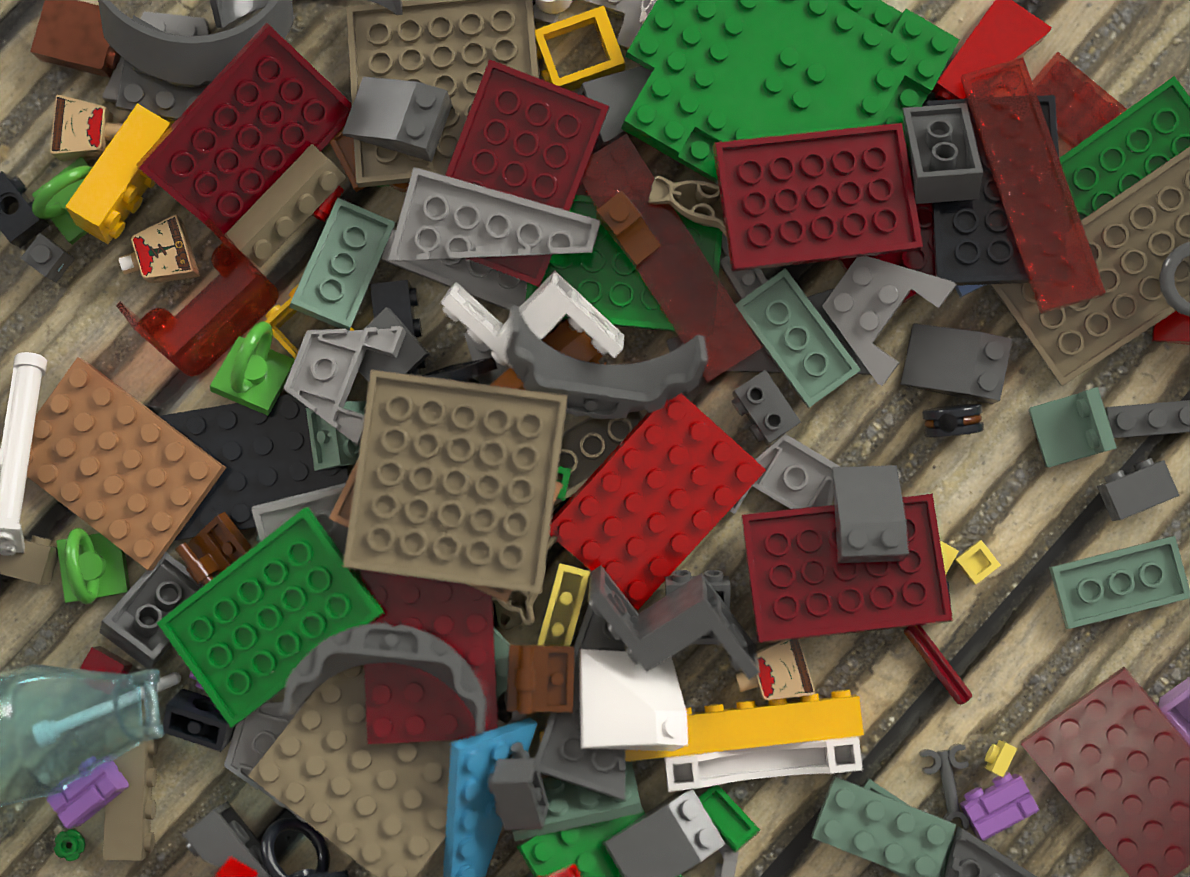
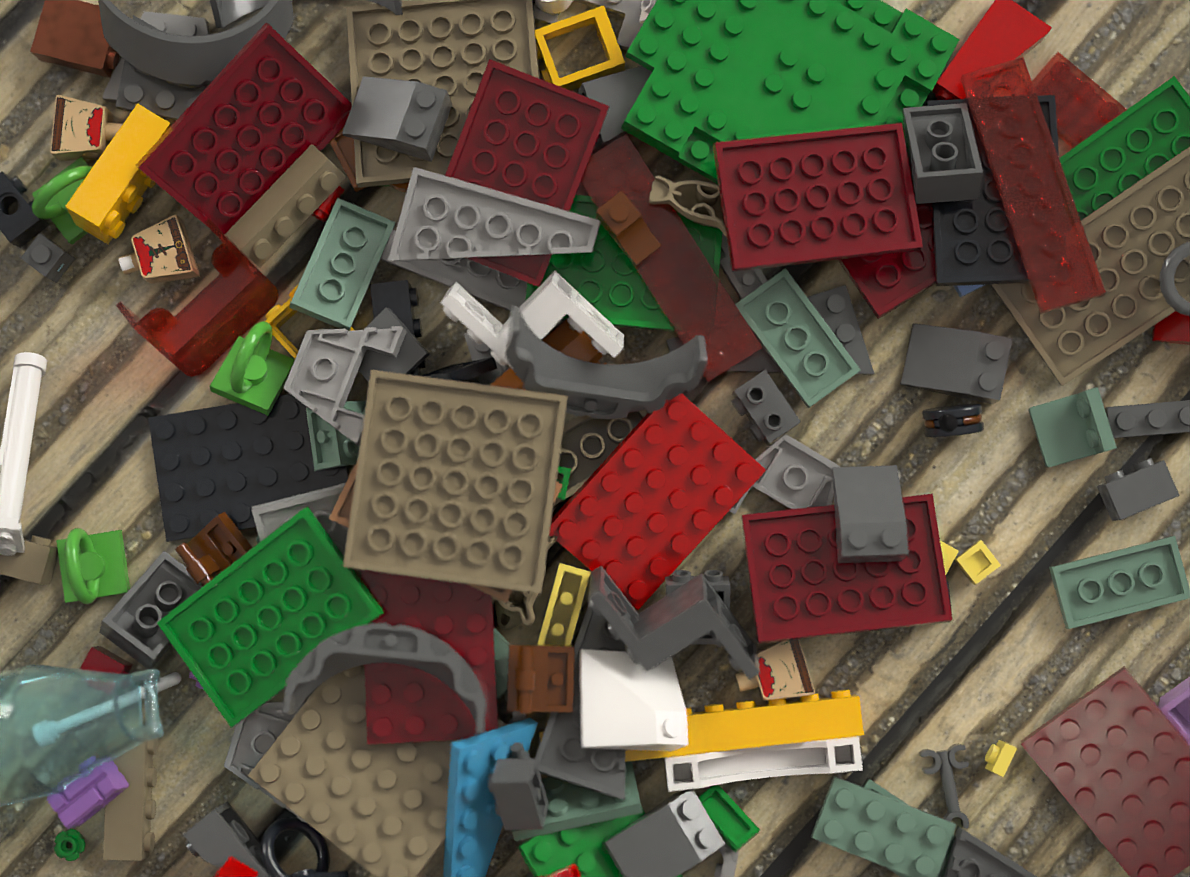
(118, 464): medium nougat plate -> none
(196, 720): black brick -> none
(868, 300): light grey wing -> none
(938, 664): dark red axle -> none
(998, 805): medium lavender brick -> none

